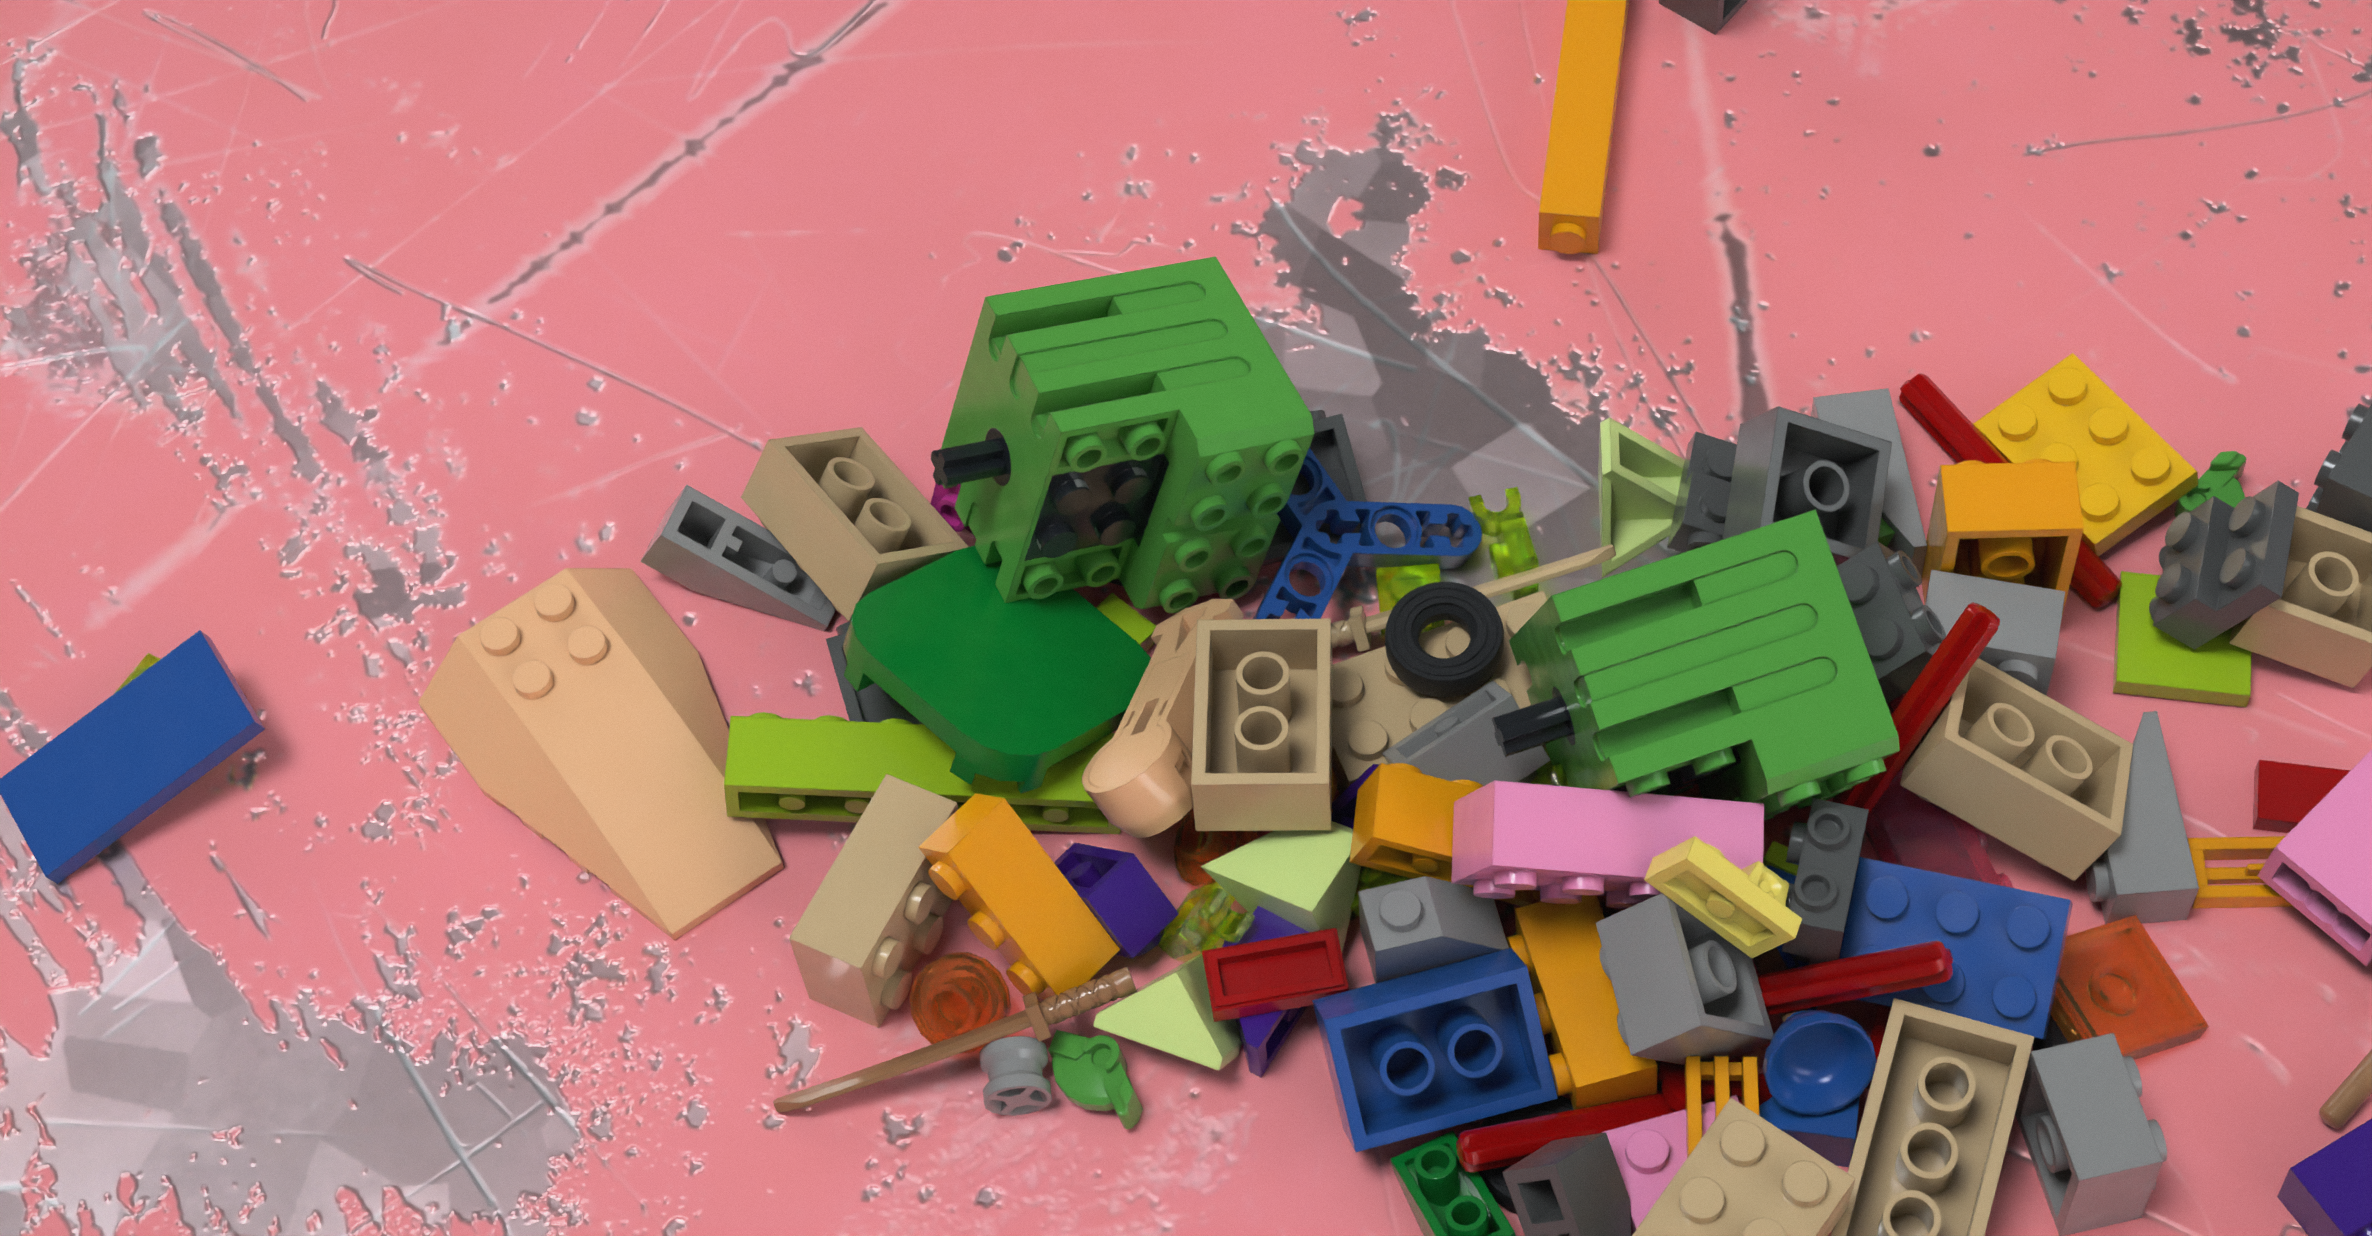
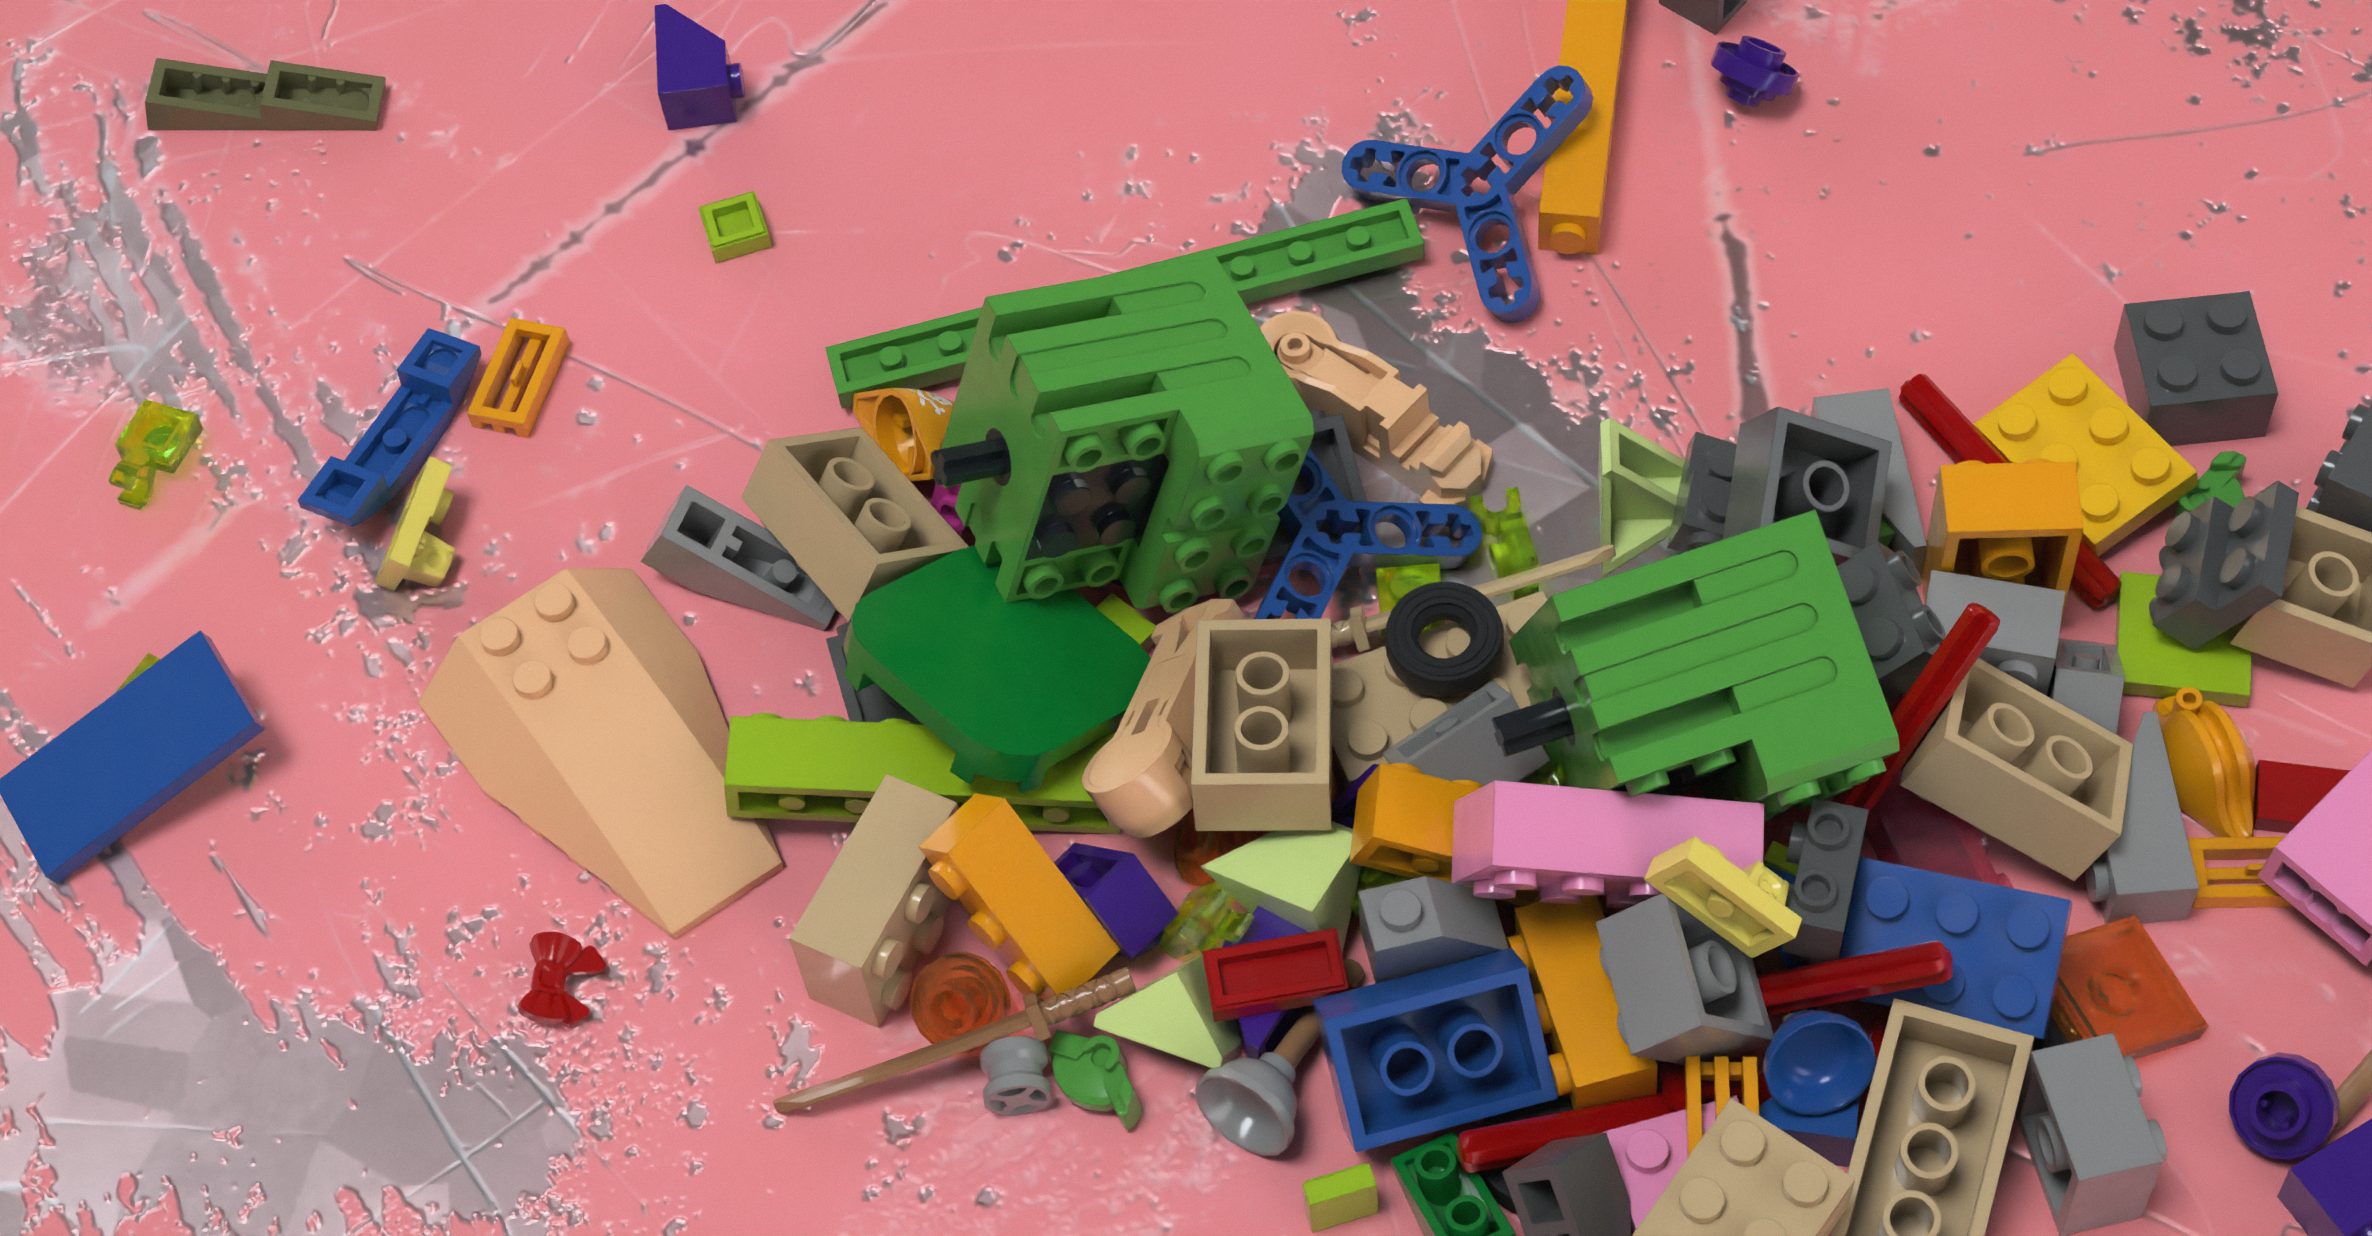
(152, 441): none -> clear neon green plate
(283, 99): none -> olive slope
(402, 435): none -> blue slope
(412, 550): none -> light yellow hinge
(523, 420): none -> light orange tile
(556, 958): none -> red piece
(694, 73): none -> dark purple slope
(735, 227): none -> lime tile
(905, 426): none -> light orange hat
(1254, 1097): none -> light grey piece
(1256, 267): none -> bright green plate
(1340, 1197): none -> lime tile
(1381, 414): none -> light nougat piece
(1498, 205): none -> blue piece
(1753, 70): none -> dark purple plate
(2088, 680): none -> light grey slope
(2197, 368): none -> dark grey brick
(2209, 763): none -> light orange hat
(2283, 1106): none -> dark purple plate

